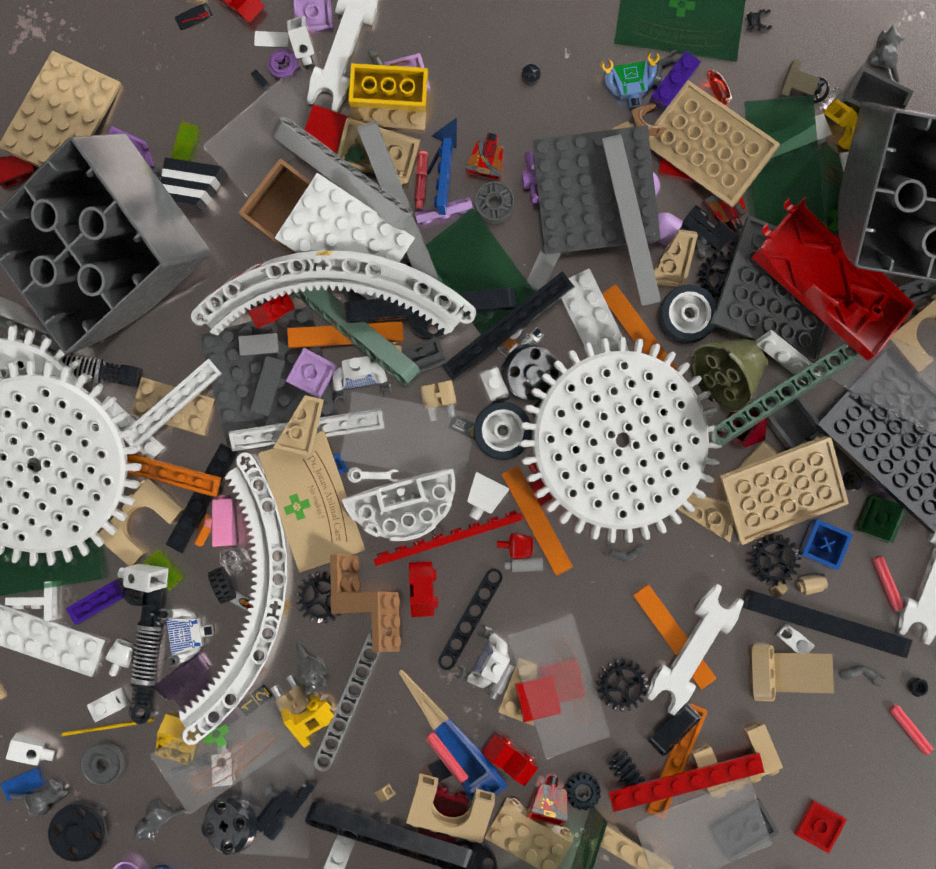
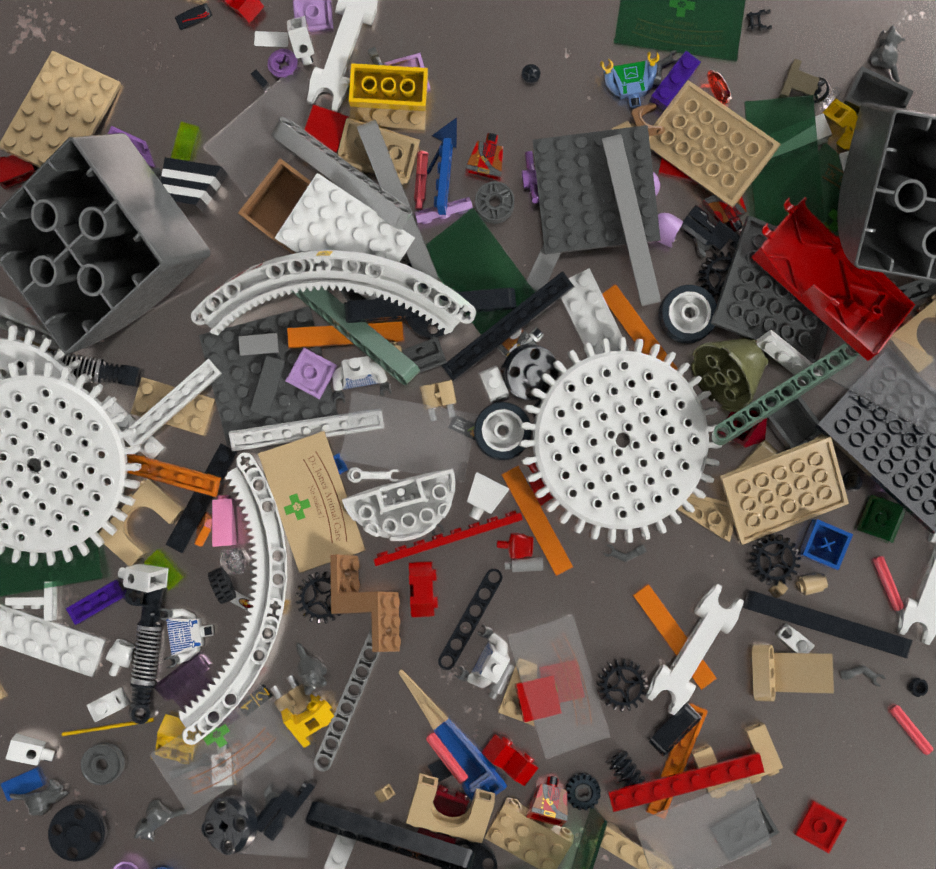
(270, 310): red brick -> none
(302, 428): tan wing -> none
(354, 154): clear green plate -> none
(676, 260): tan wing -> none

